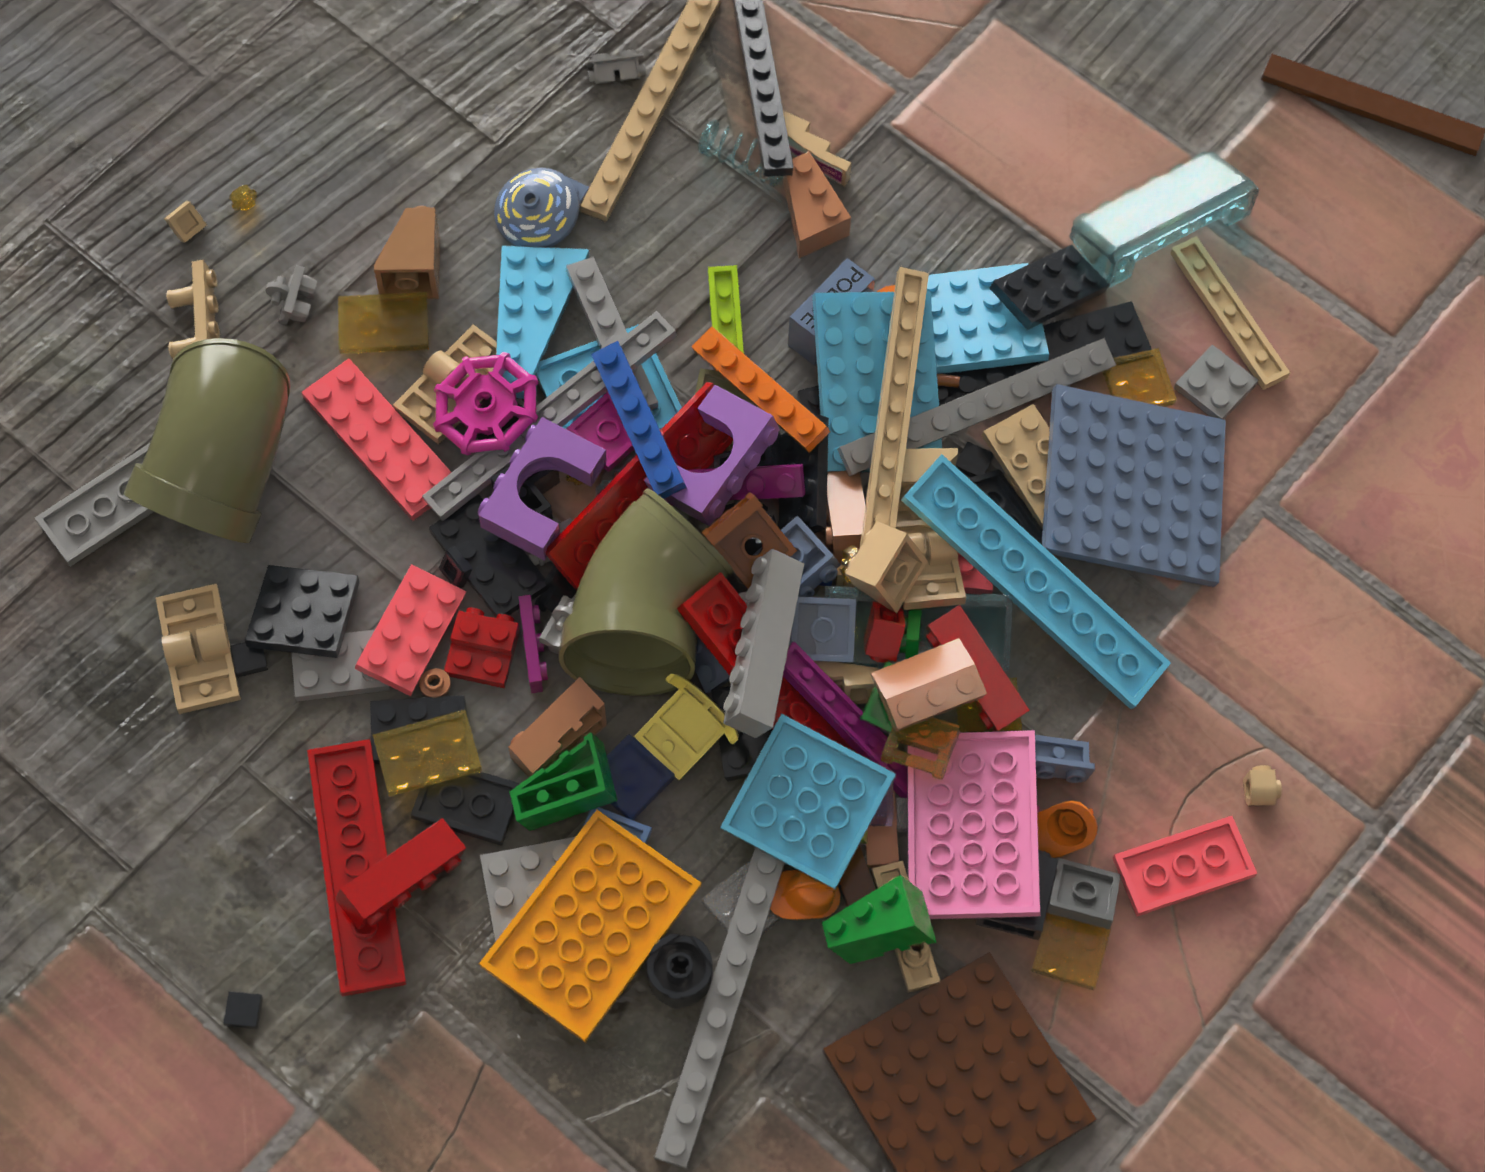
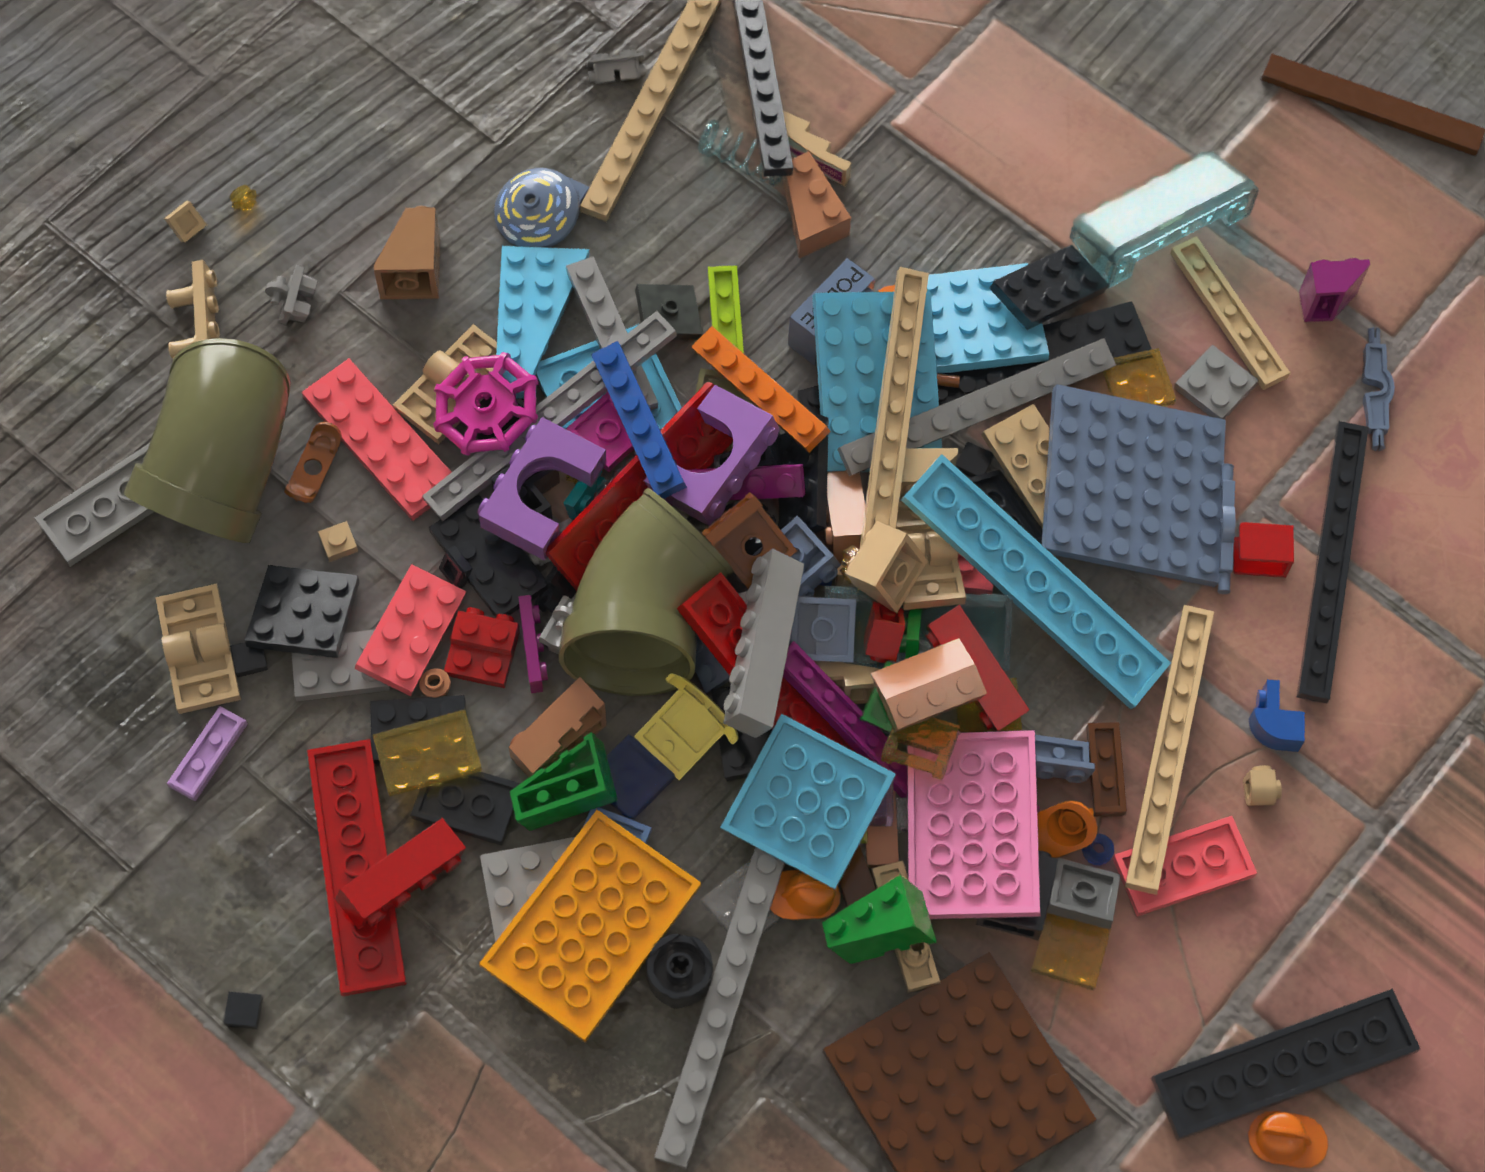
(207, 753): none -> lavender tile
(322, 448): none -> dark orange piece
(338, 541): none -> tan plate
(383, 322): clear yellow plate -> none
(580, 497): none -> teal plate
(675, 304): none -> pearl dark grey plate
(1099, 858): none -> clear blue plate
(1108, 777): none -> reddish brown plate
(1169, 751): none -> tan plate
(1227, 528): none -> sand blue piece
(1263, 550): none -> red piece
(1276, 727): none -> blue brick
(1285, 1064): none -> black plate
(1288, 1139): none -> orange piece
(1330, 287): none -> magenta slope
(1332, 563): none -> black plate
(1377, 403): none -> sand blue piece

